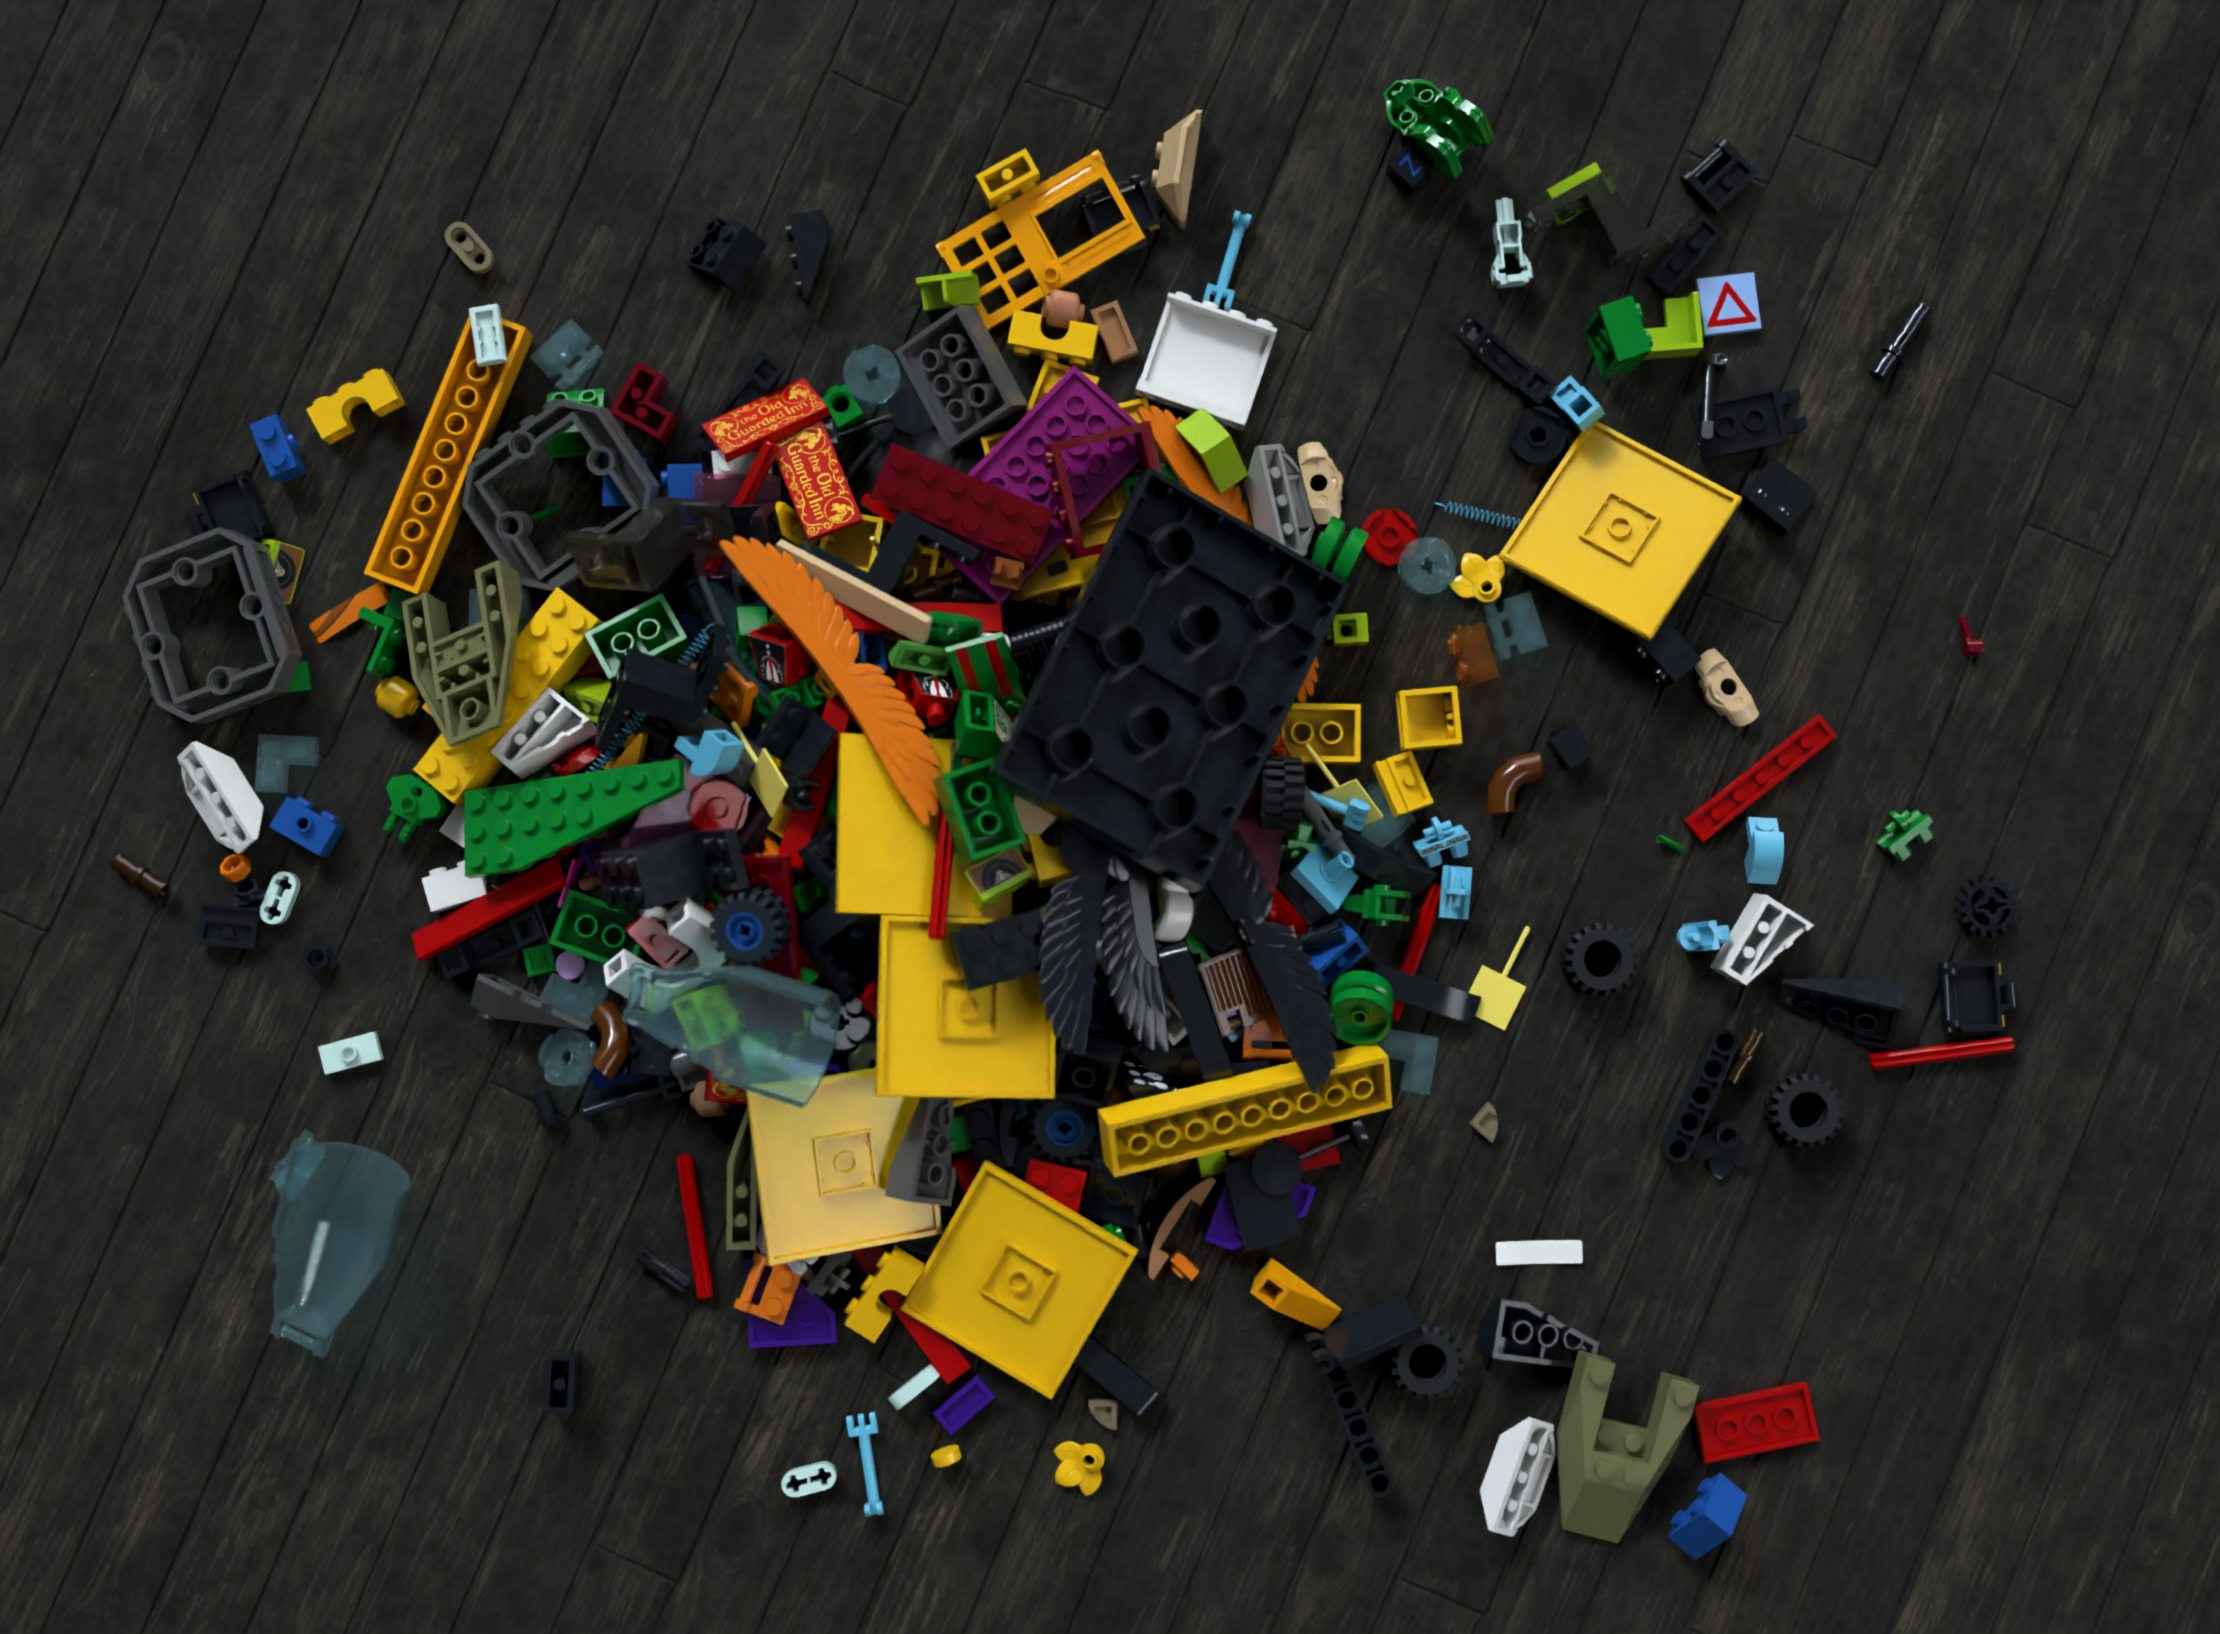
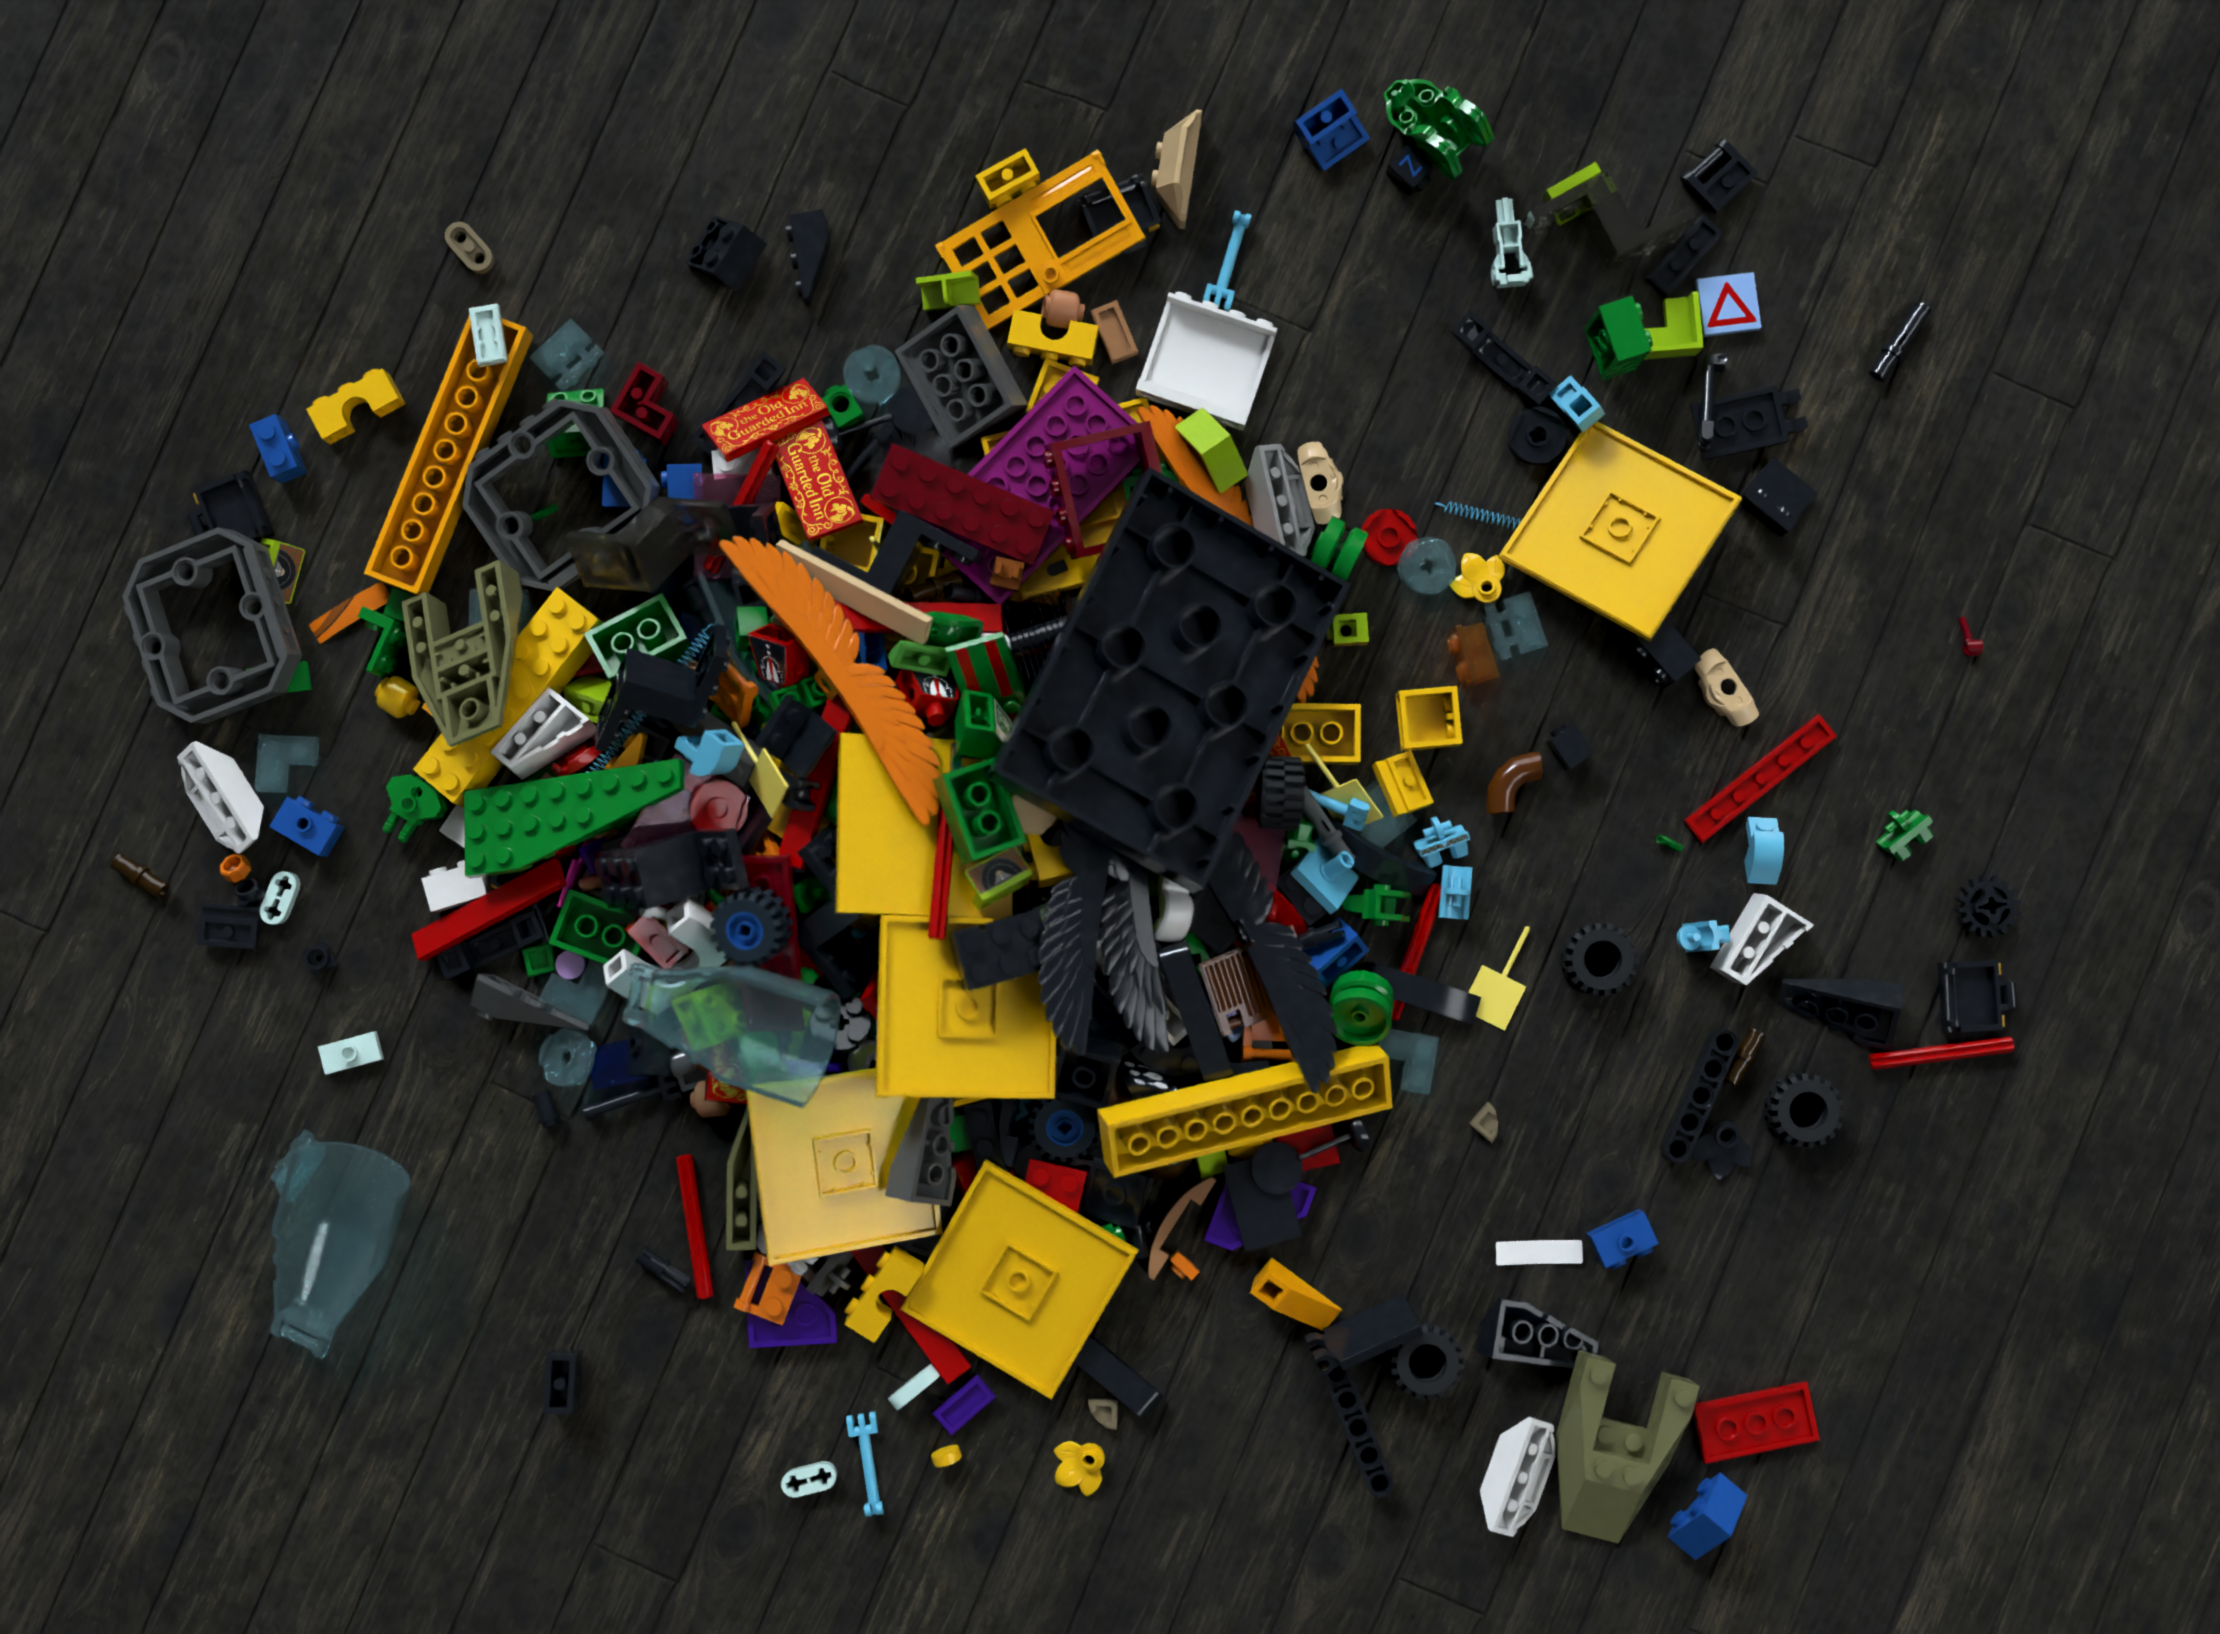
(614, 1039): reddish brown cylinder -> none
(1330, 130): none -> blue brick
(1622, 1239): none -> blue brick

